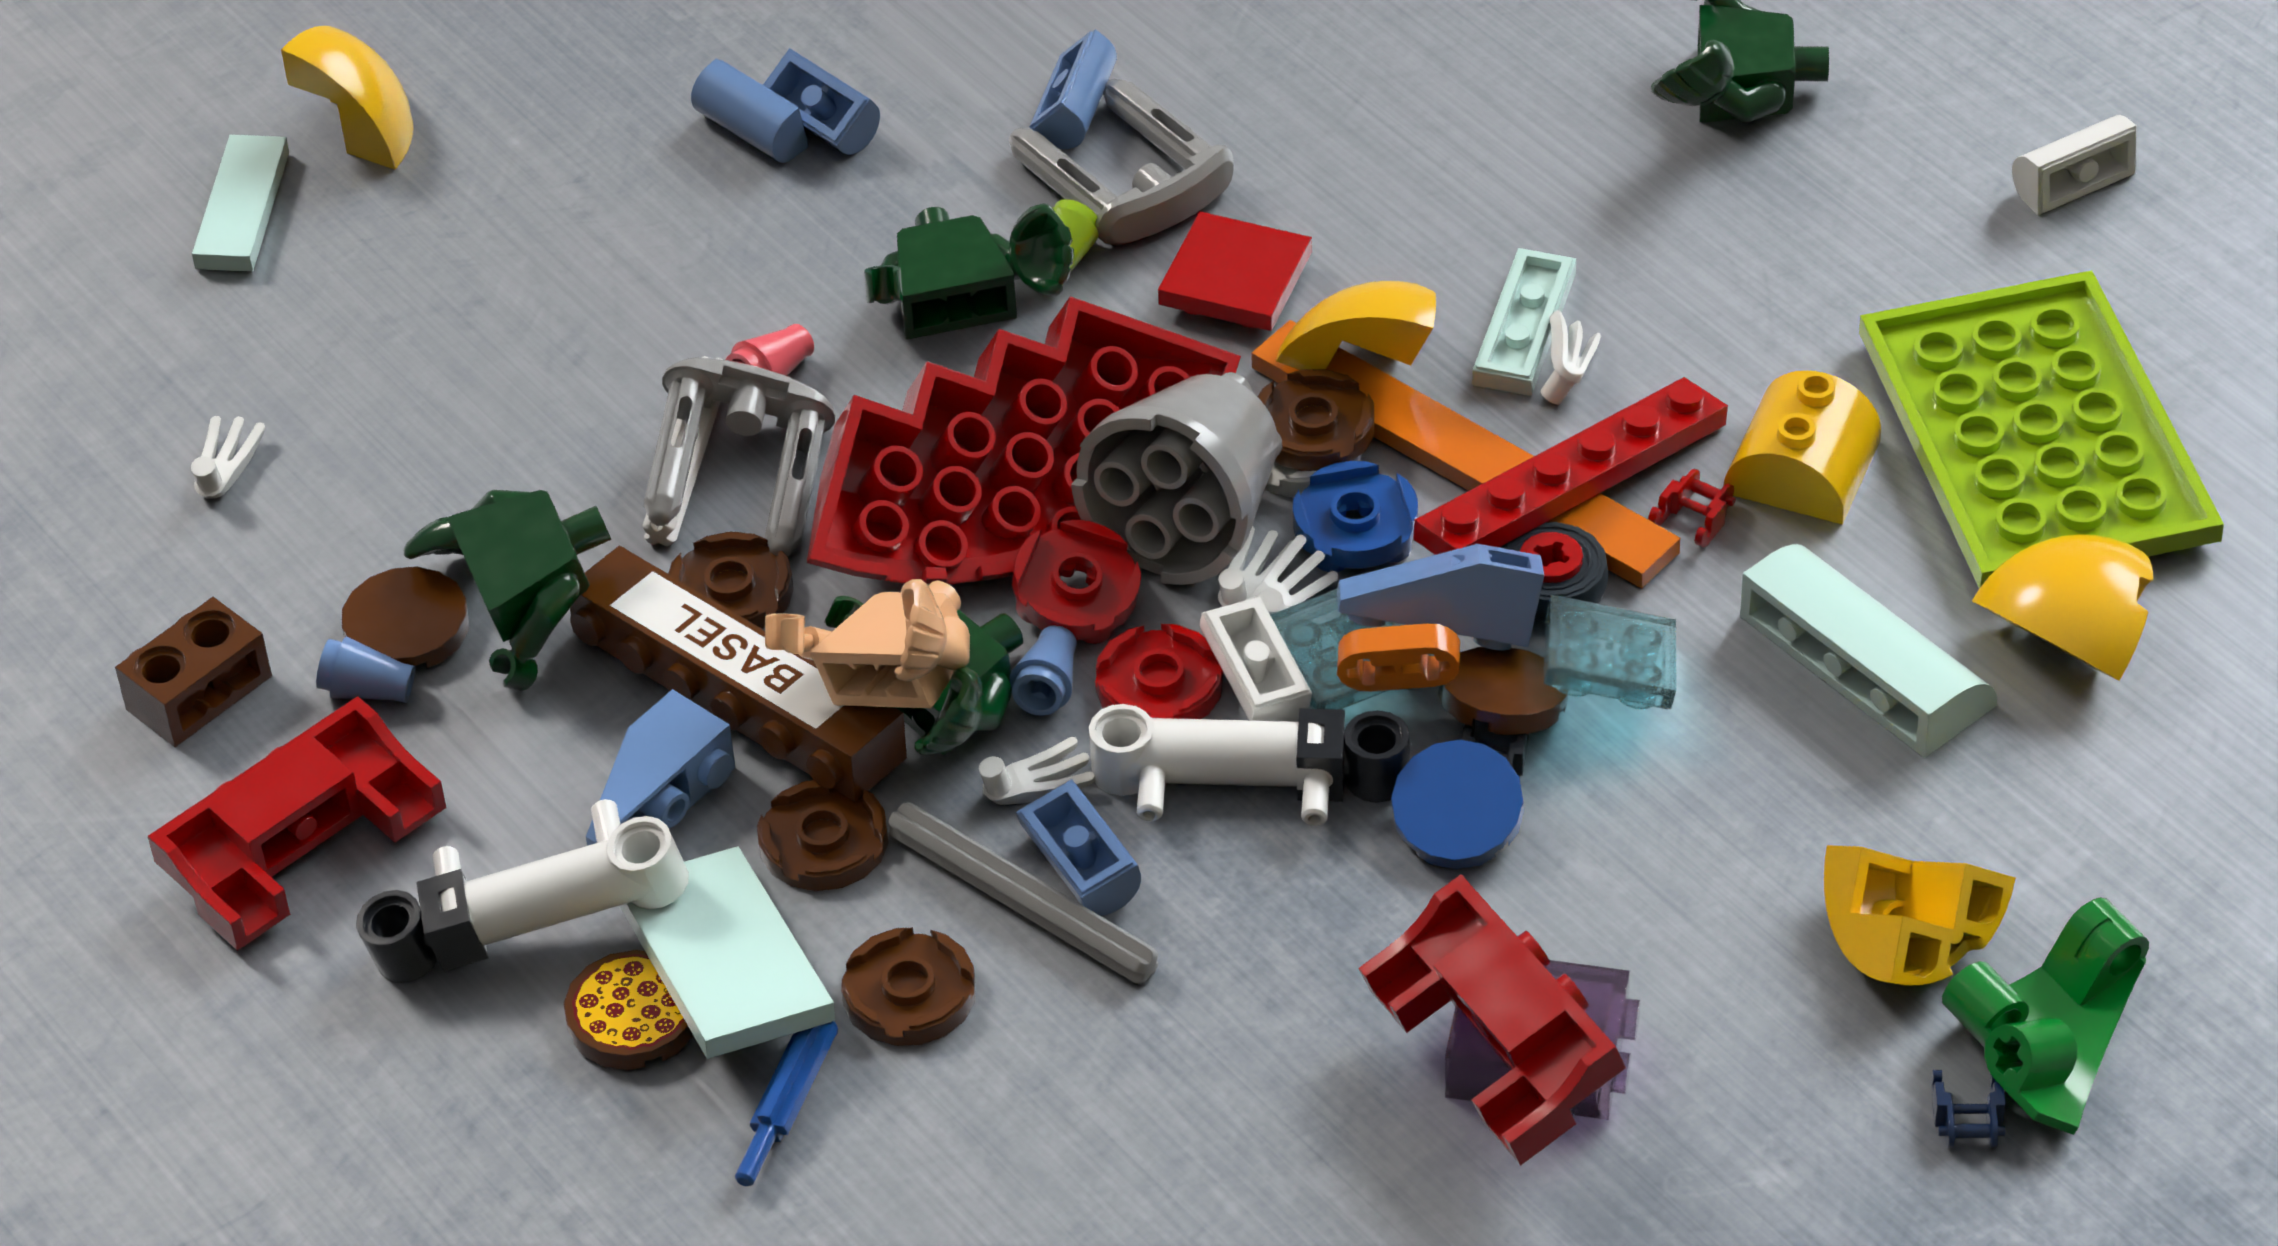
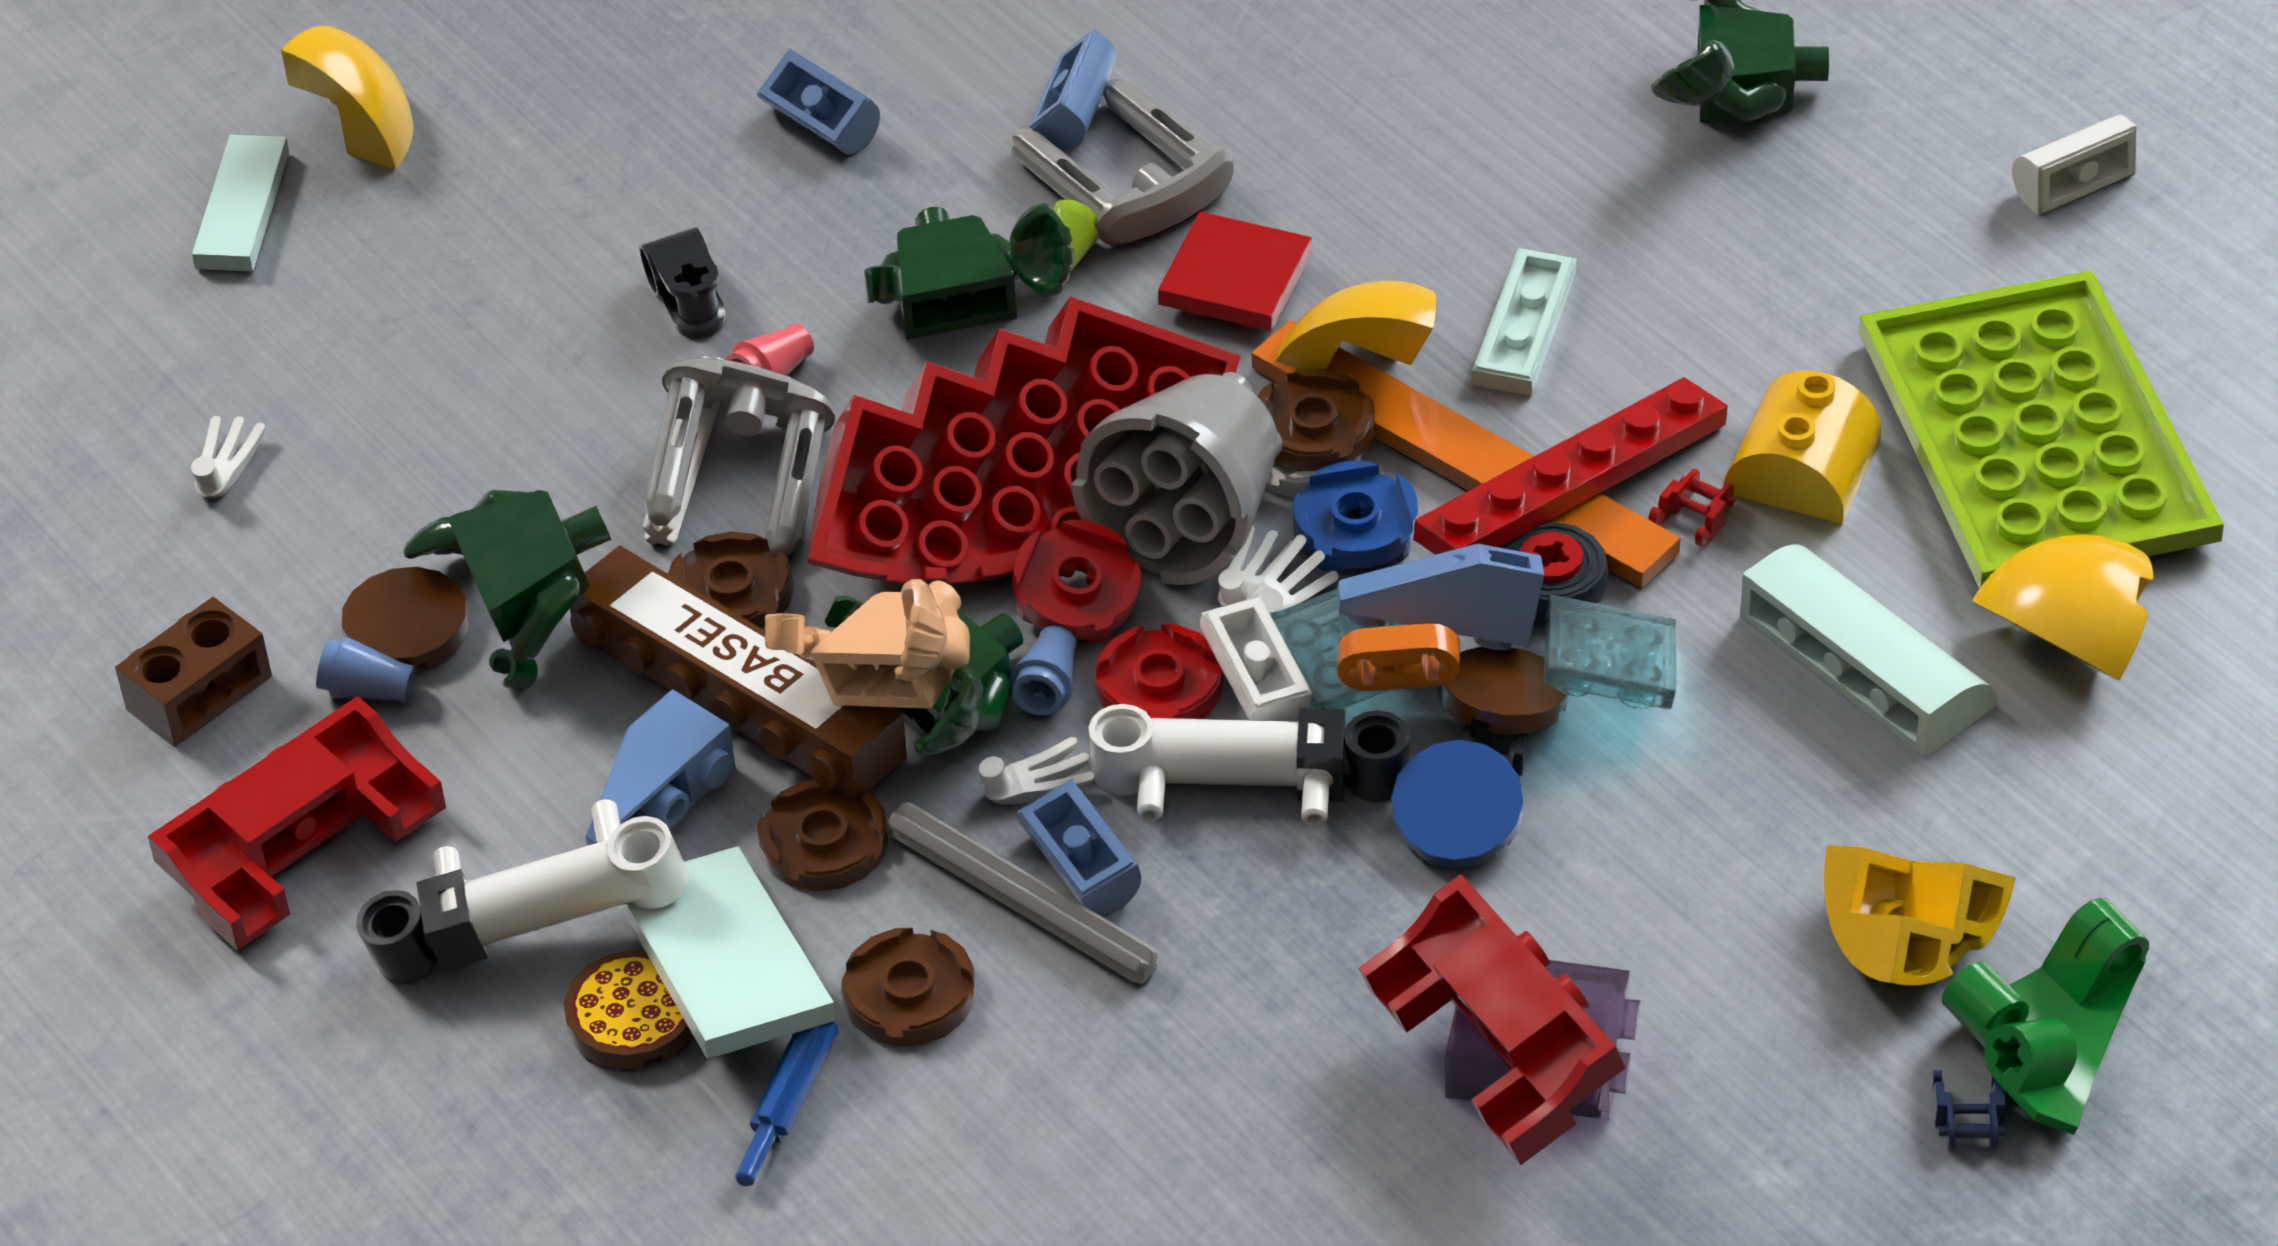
(685, 281): none -> black piece
(749, 111): medium blue brick -> none
(1565, 359): white piece -> none

